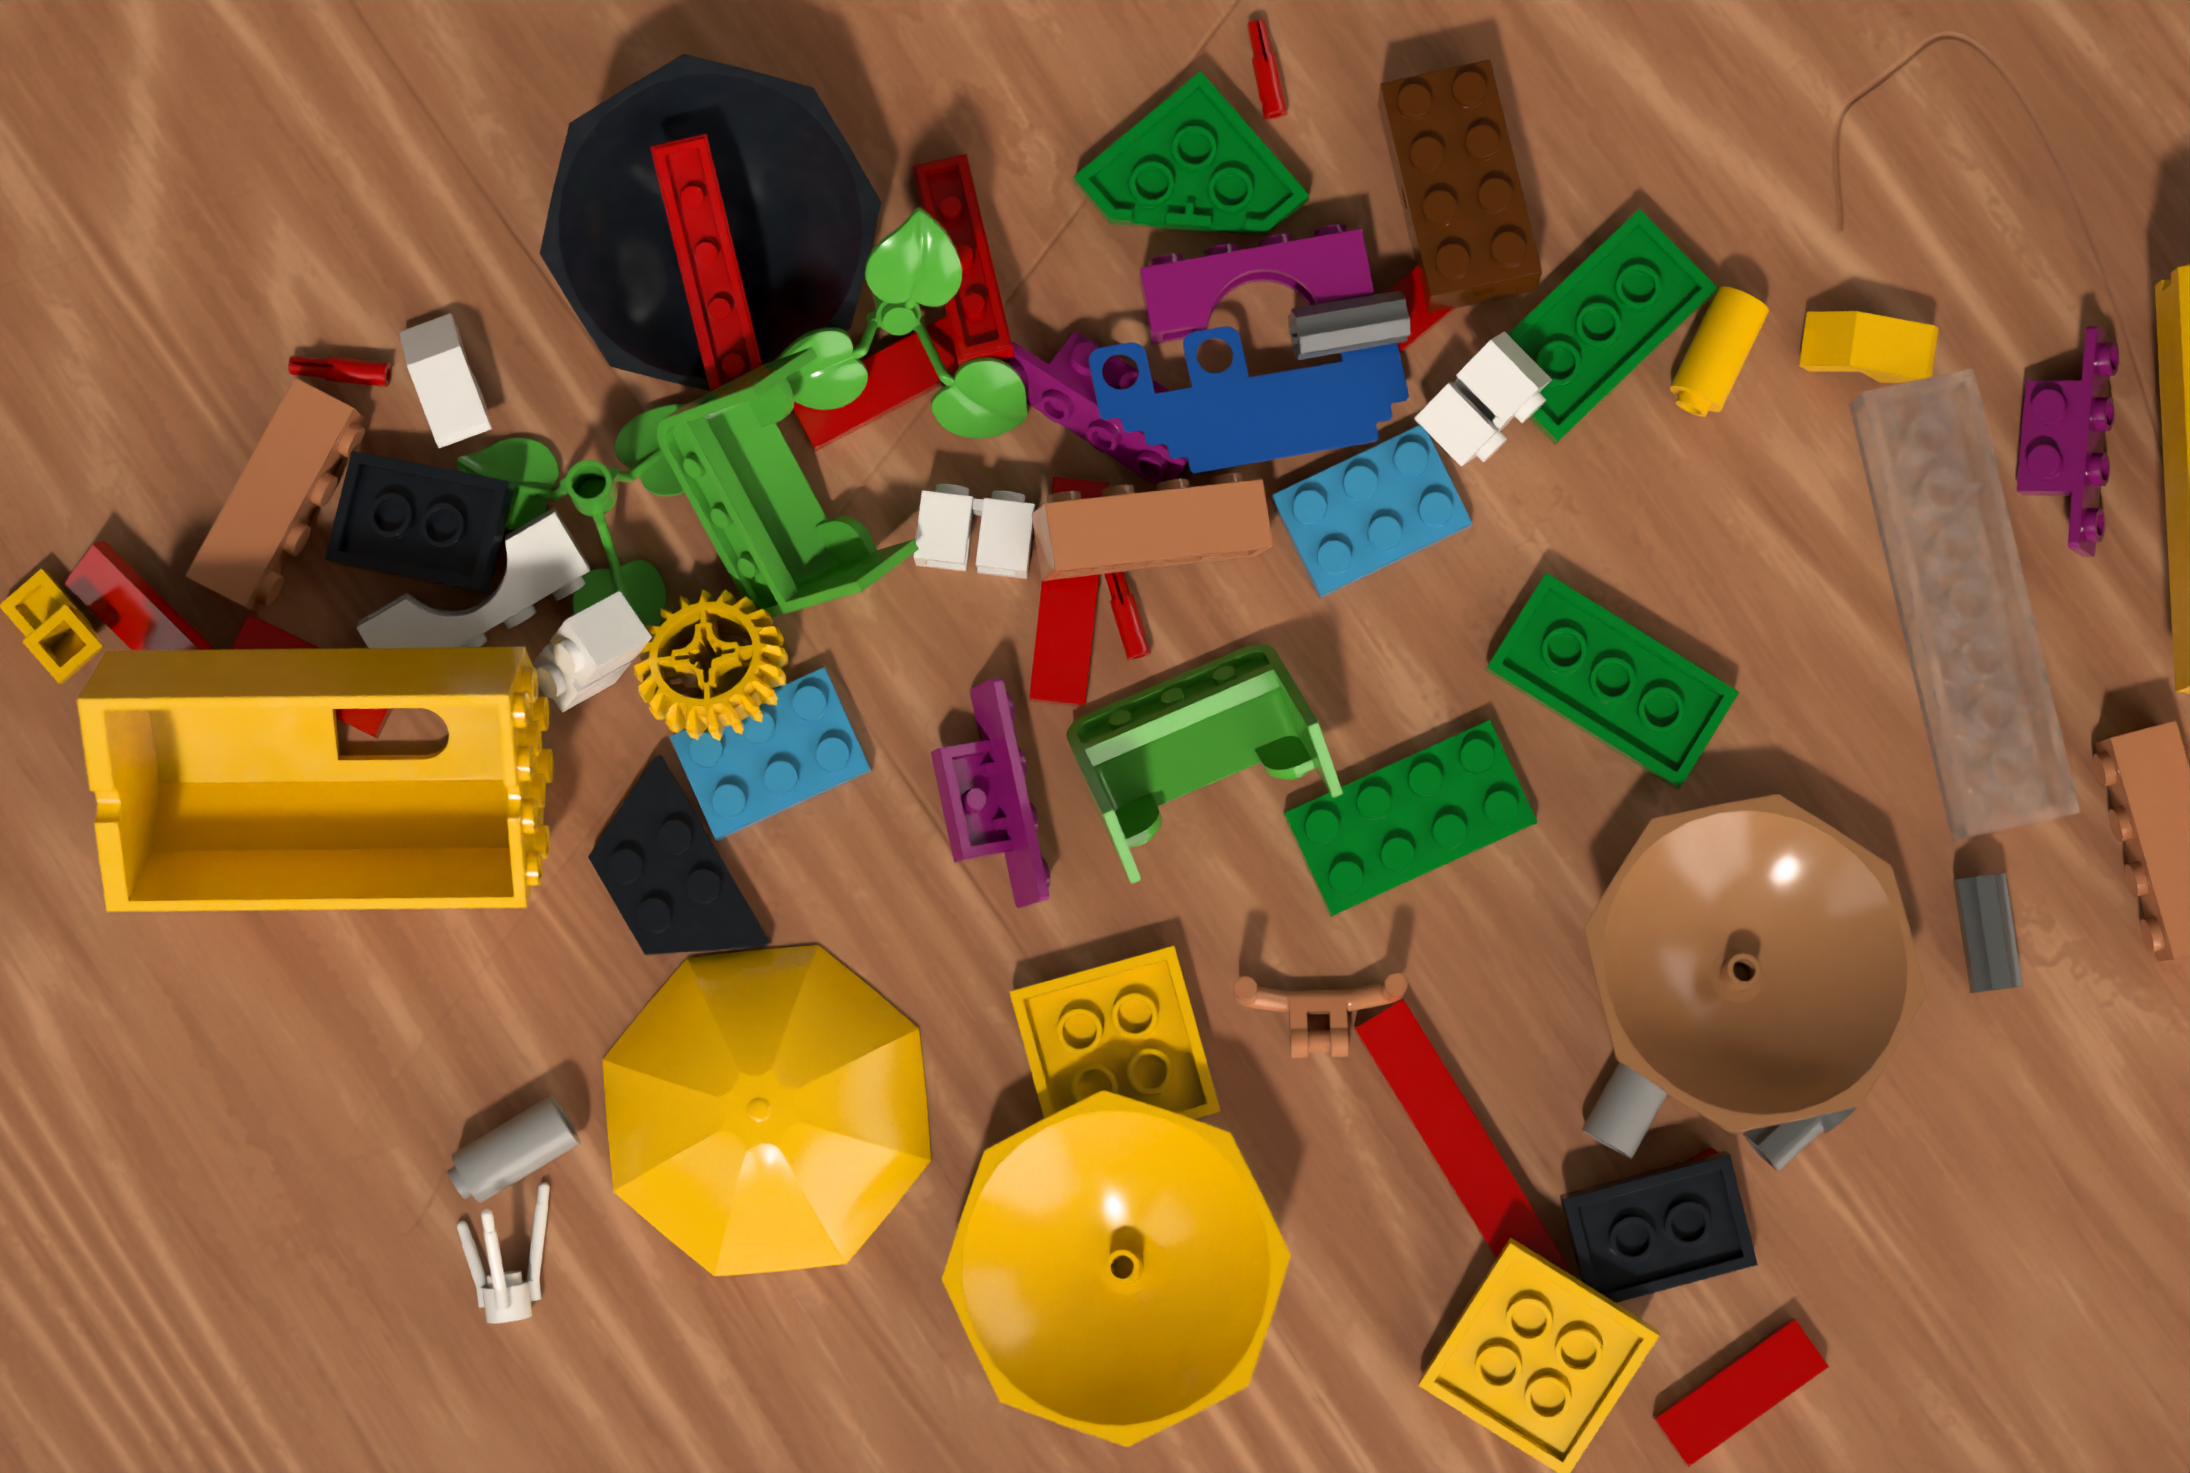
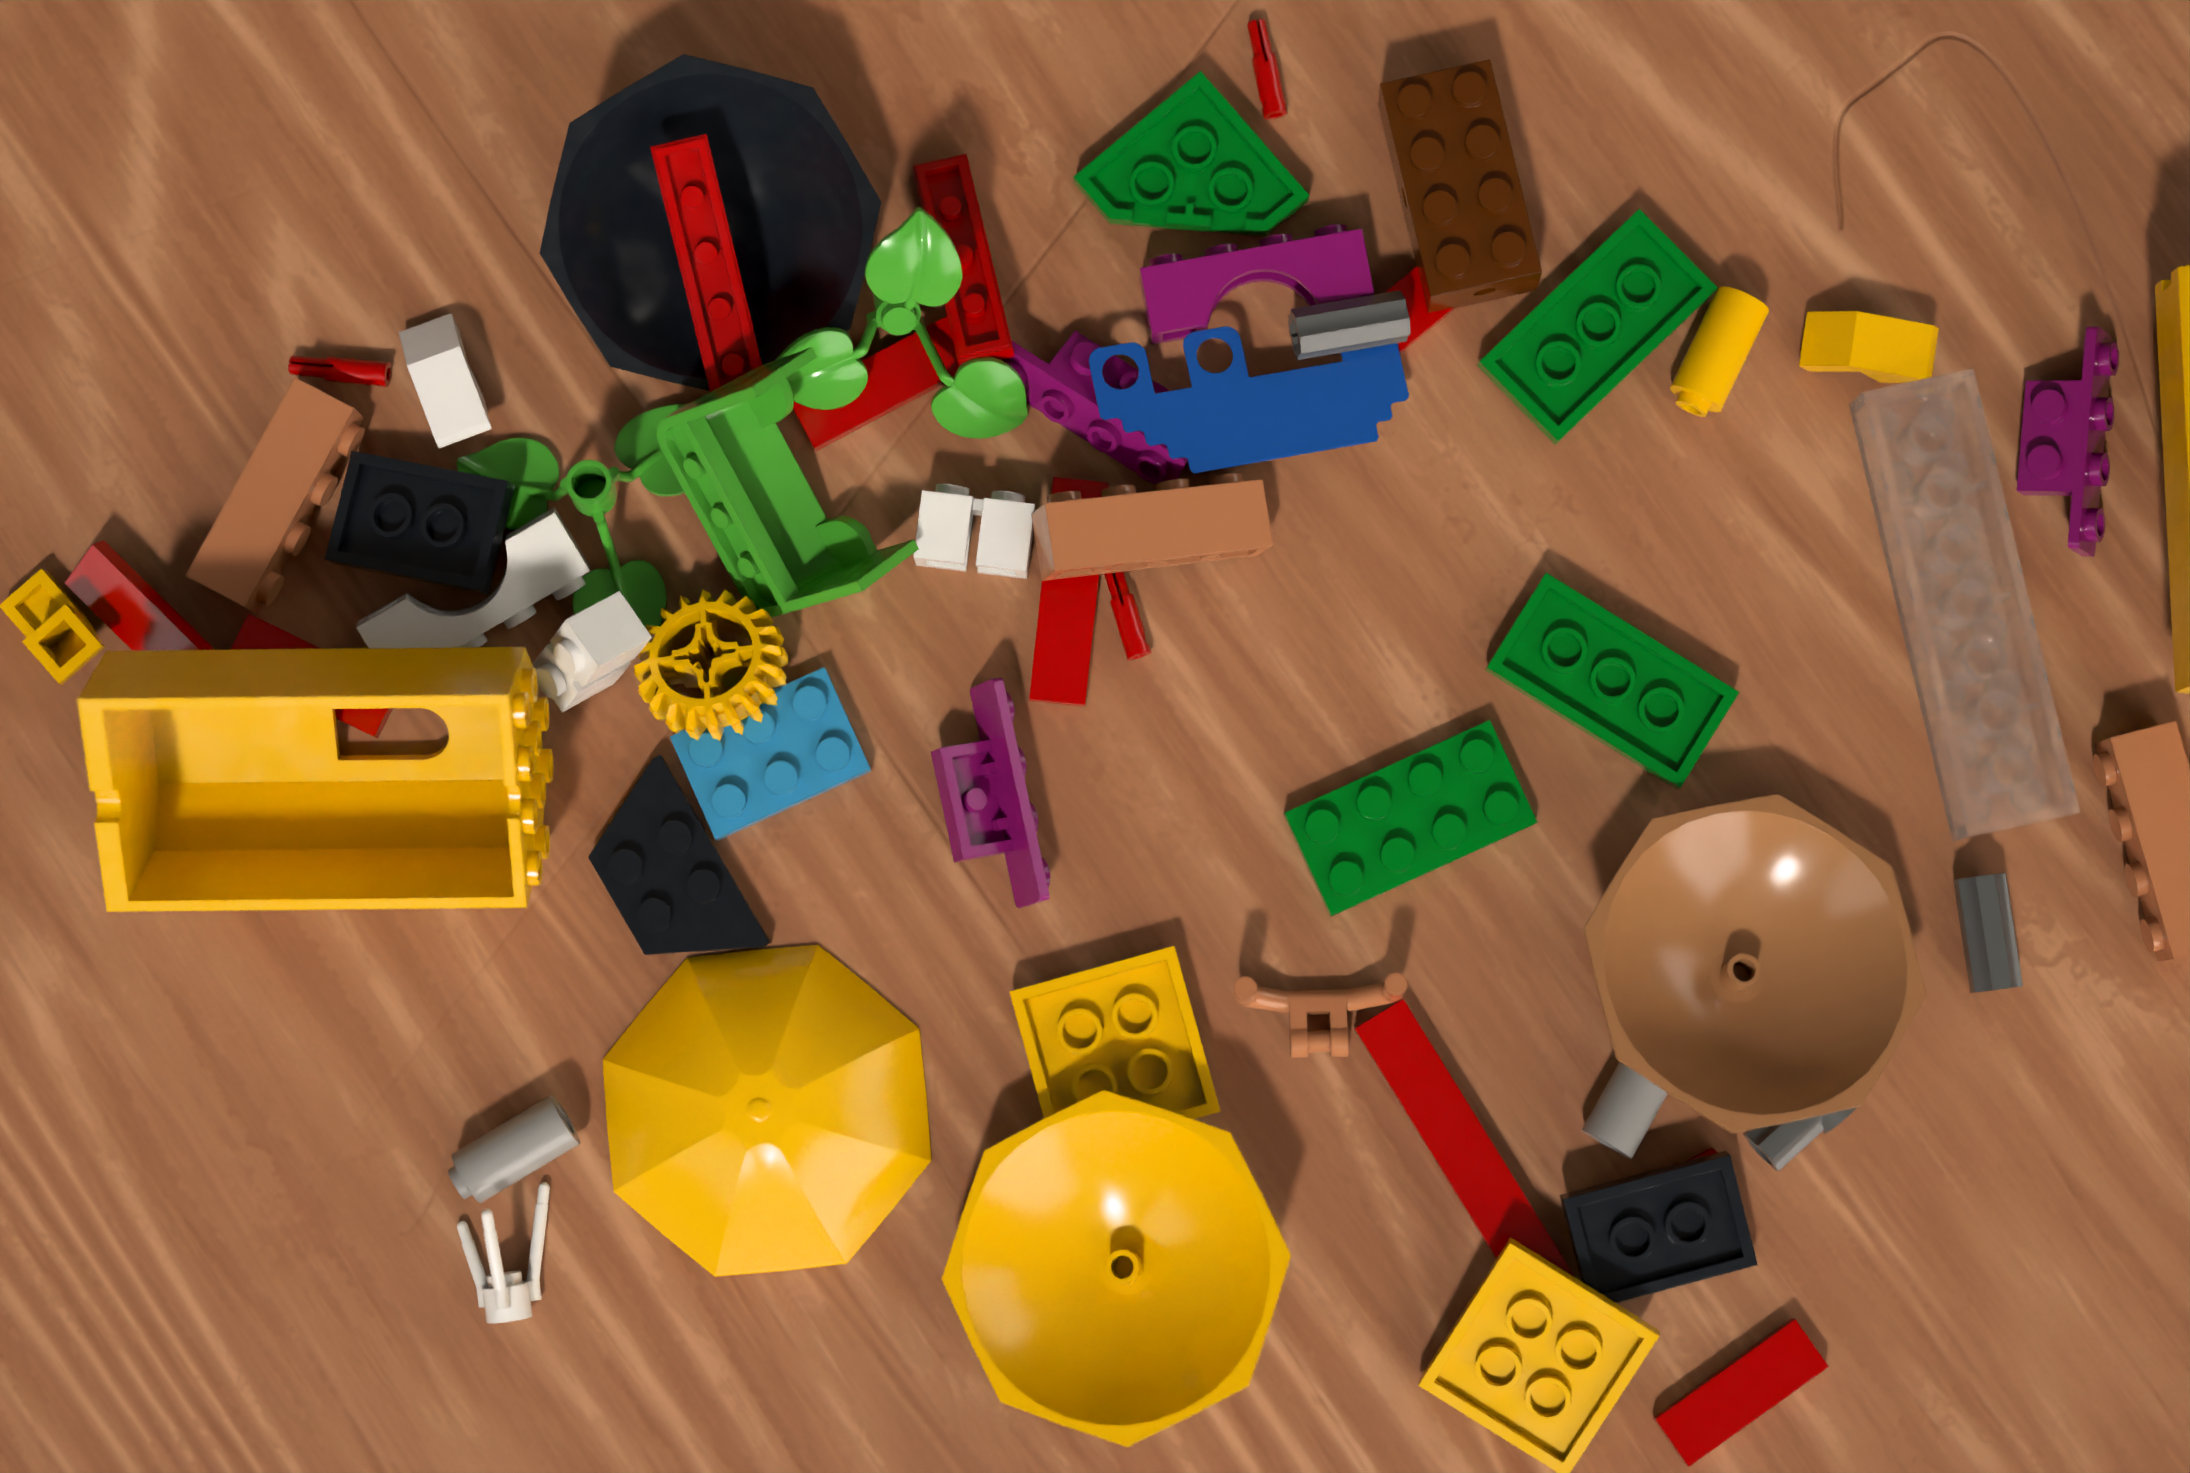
(1191, 735): bright green windscreen -> none
(1371, 511): dark azure plate -> none
(1484, 399): white piece -> none

